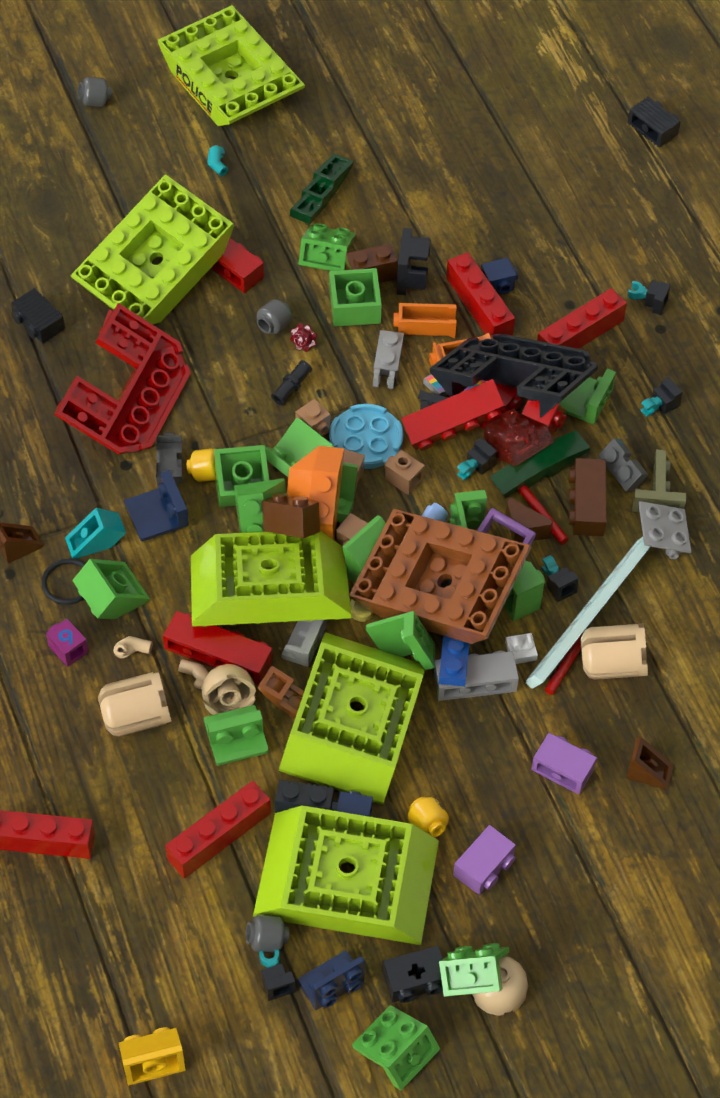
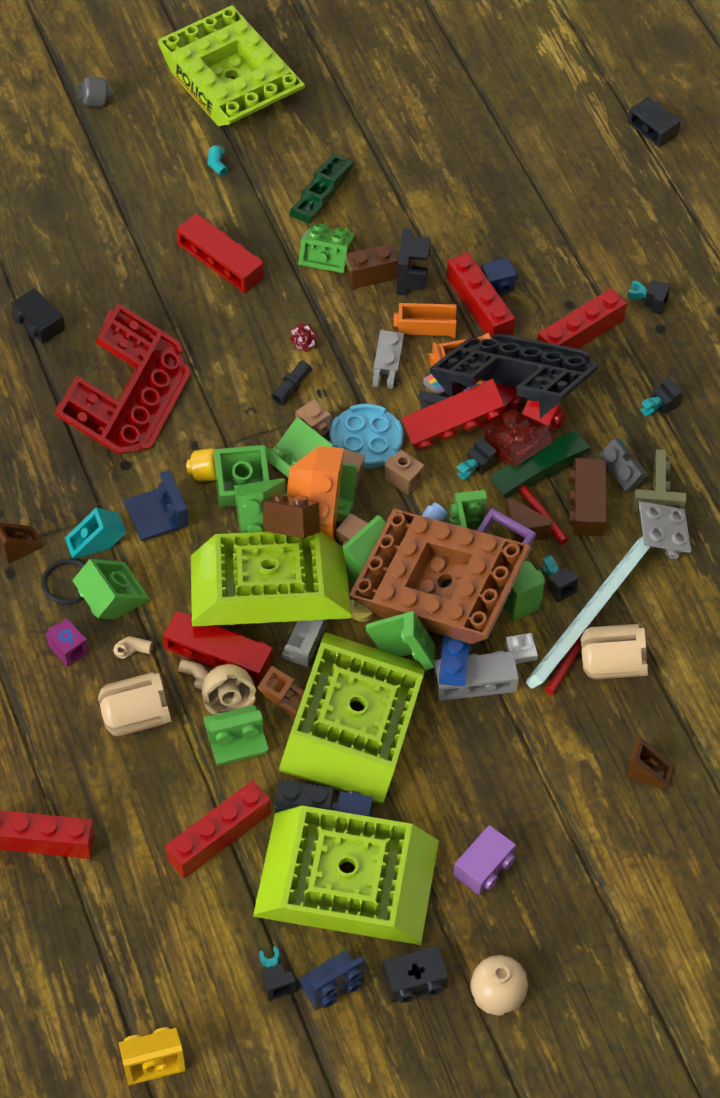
(165, 225): lime slope -> none
(169, 456): dark grey piece -> none
(266, 933): dark grey head -> none
(274, 317): dark grey head -> none
(355, 297): bright green brick -> none
(397, 1045): bright green bracket -> none
(428, 816): yellow head -> none
(472, 970): bracket -> none
(564, 763): medium lavender brick -> none
(590, 397): bright green bracket -> none

